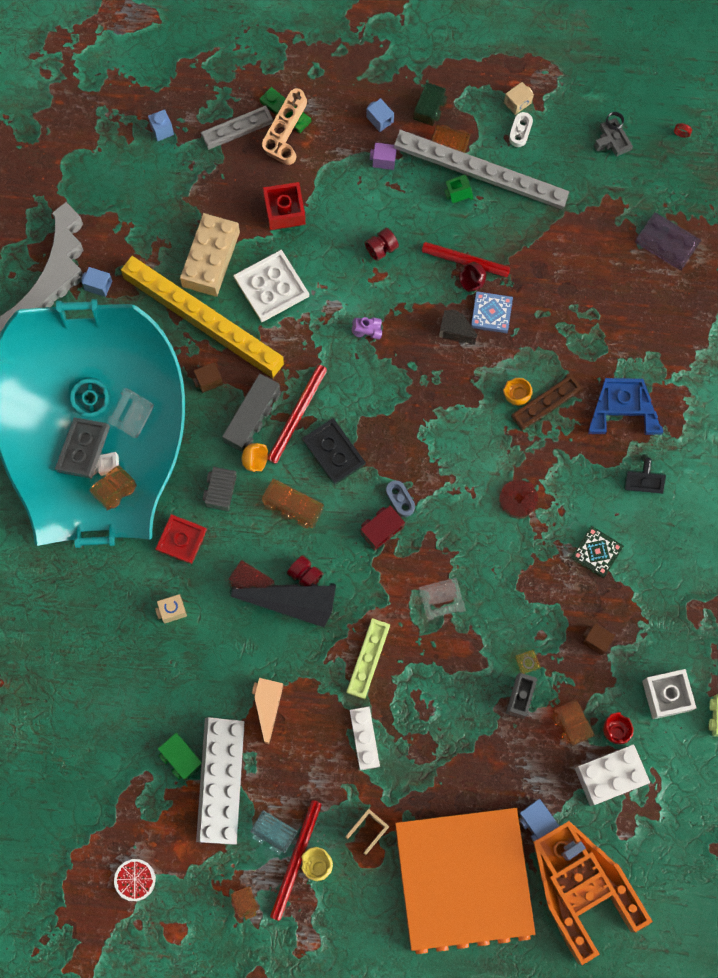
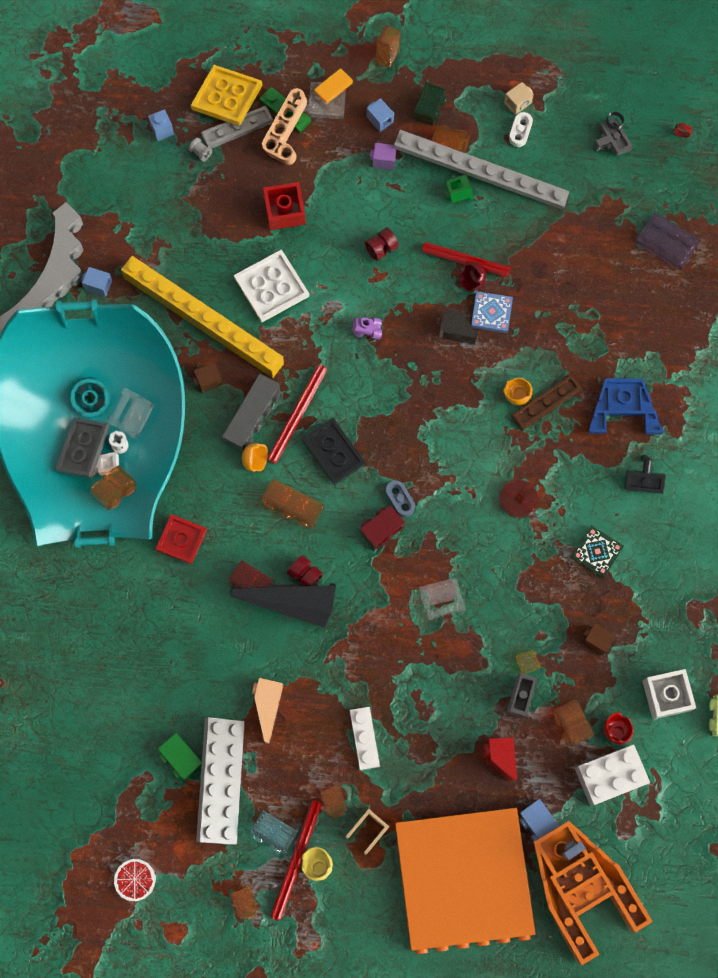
(120, 437): none -> white bush
(171, 609): tan brick -> none
(200, 149): none -> light grey bush
(210, 254): tan brick -> none
(220, 488): dark grey brick -> none
(226, 95): none -> yellow plate
(319, 109): none -> clear plate
(333, 86): none -> light orange tile
(334, 802): none -> clear orange brick
(368, 658): yellowish green tile -> none
(387, 46): none -> clear orange brick
(501, 757): none -> red slope

